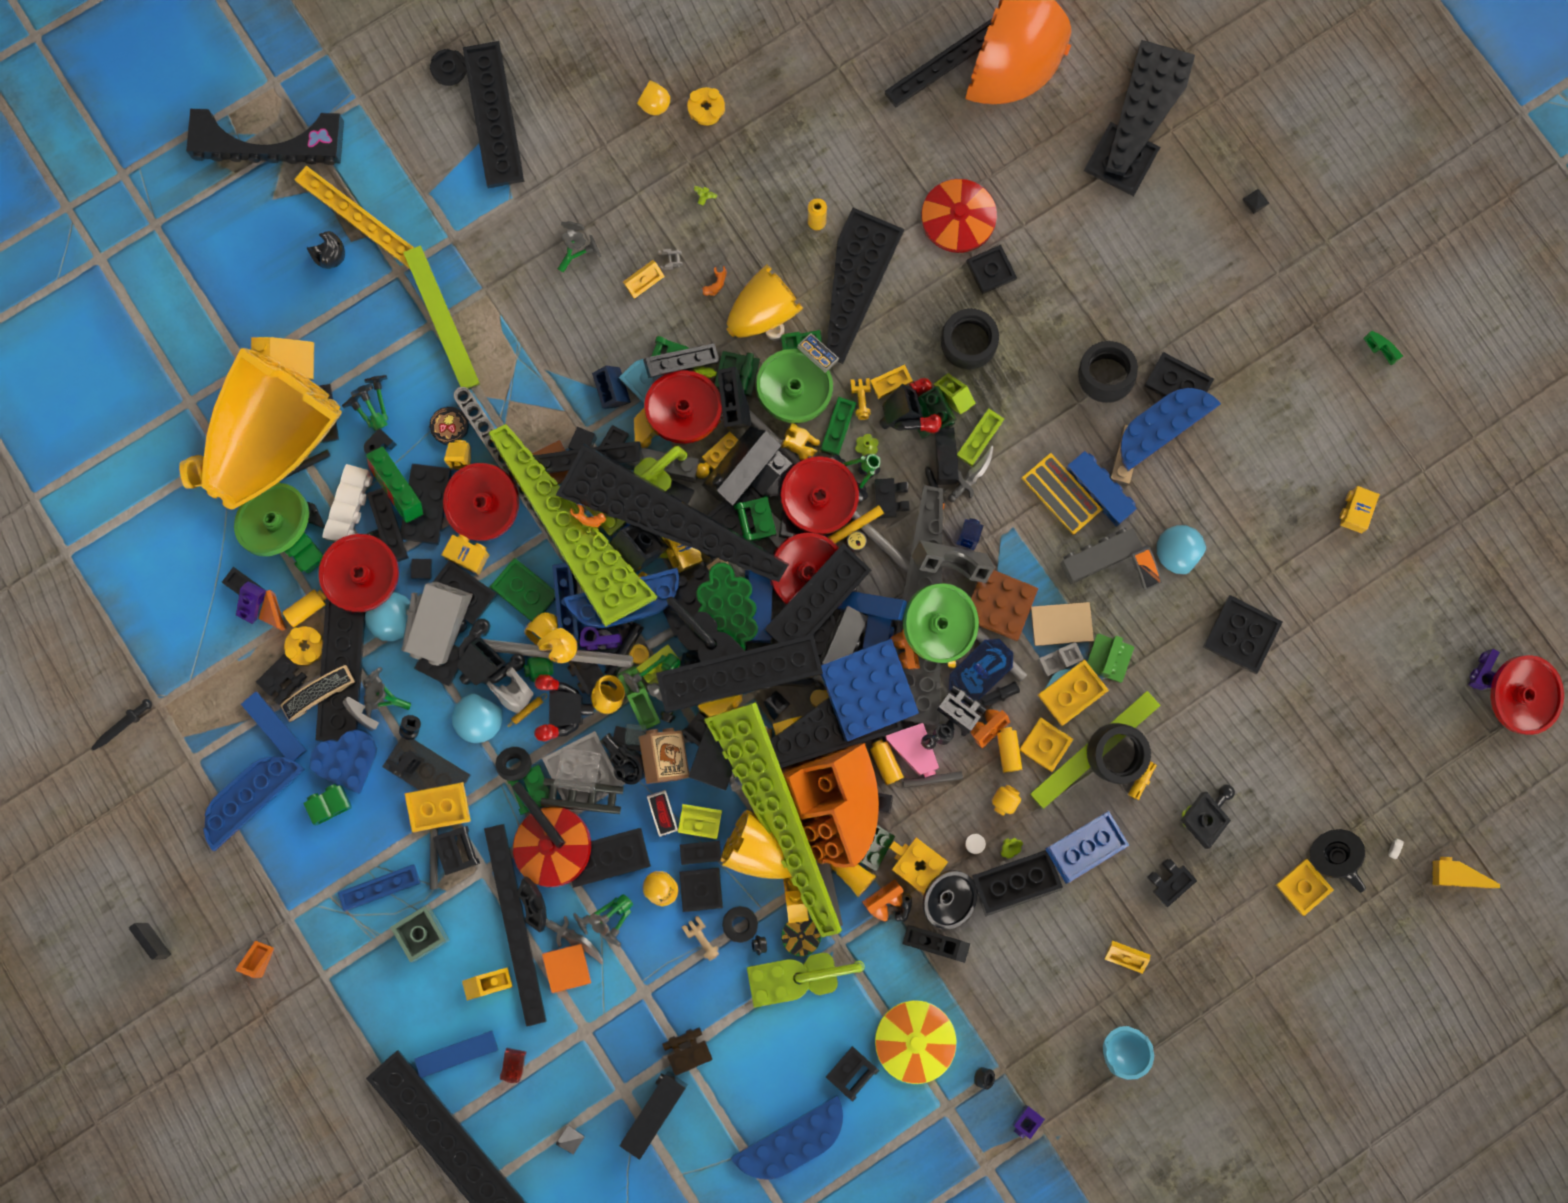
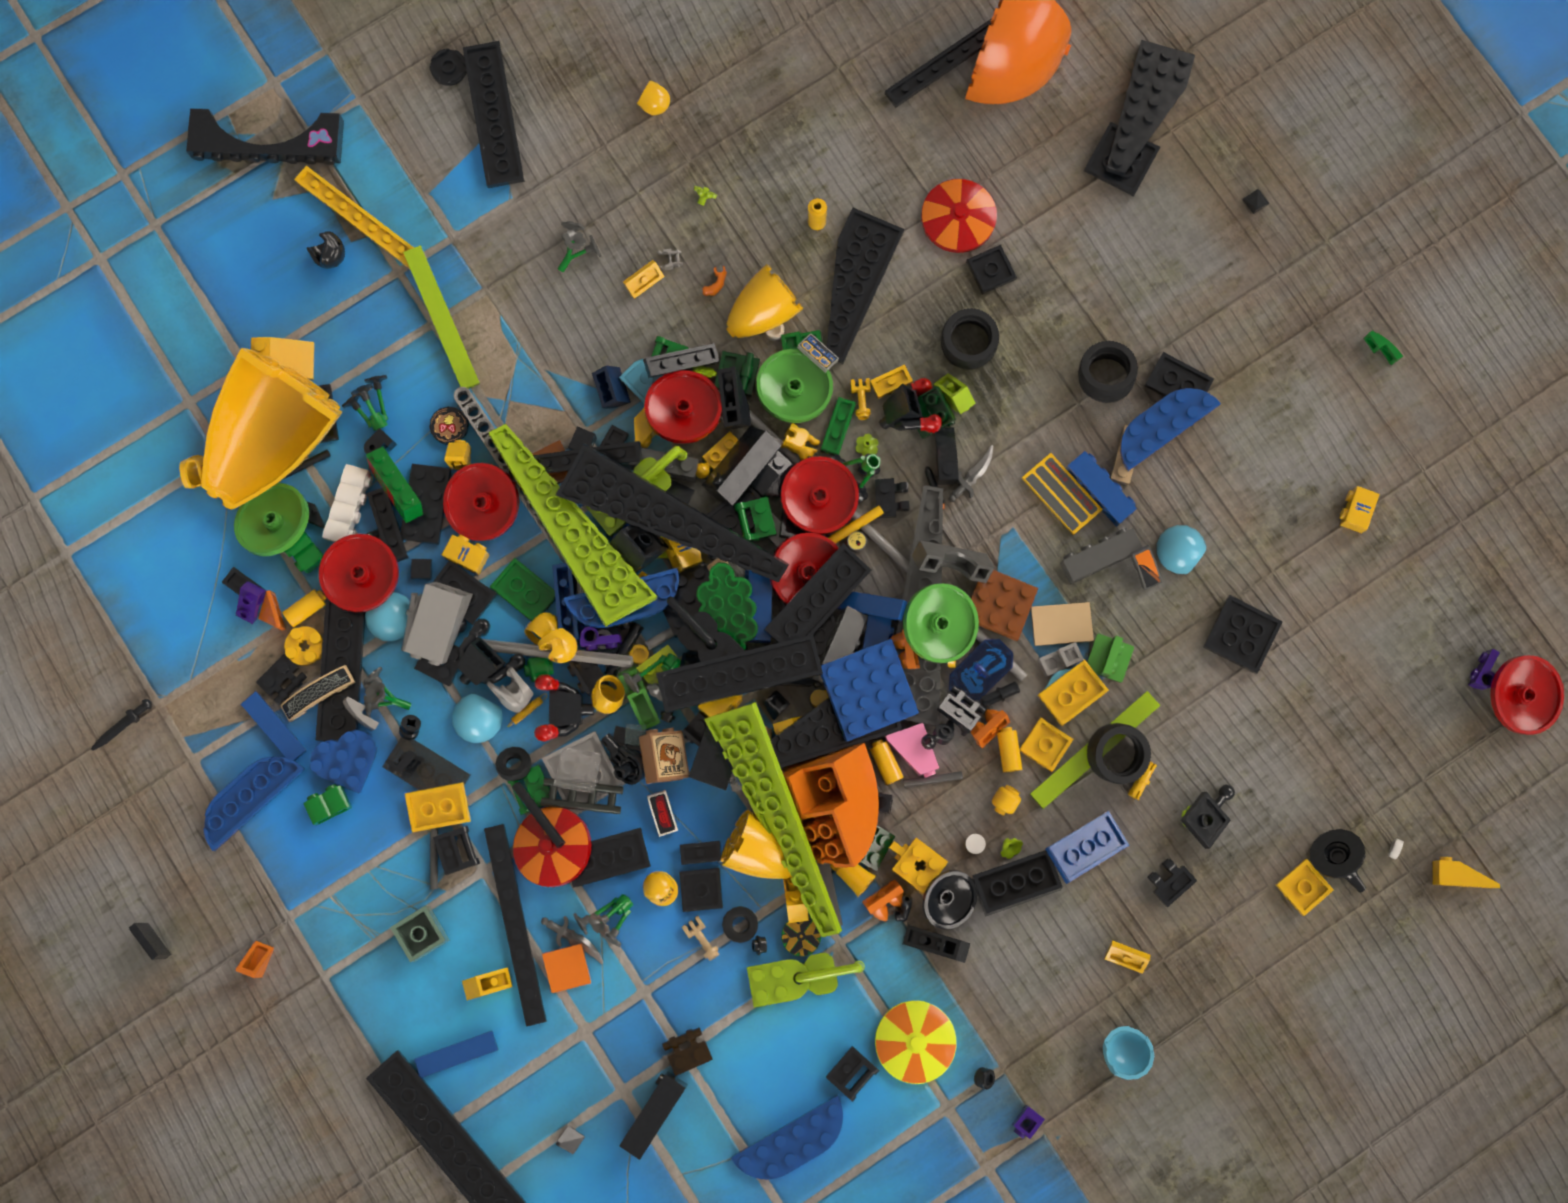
(379, 888): blue tile -> none
(513, 1065): clear red bracket -> none
(533, 903): black tile -> none
(593, 521): orange piece -> none
(700, 821): neon yellow plate -> none
(709, 96): yellow plate -> none
(970, 533): clear blue slope -> none
(980, 437): lime plate -> none

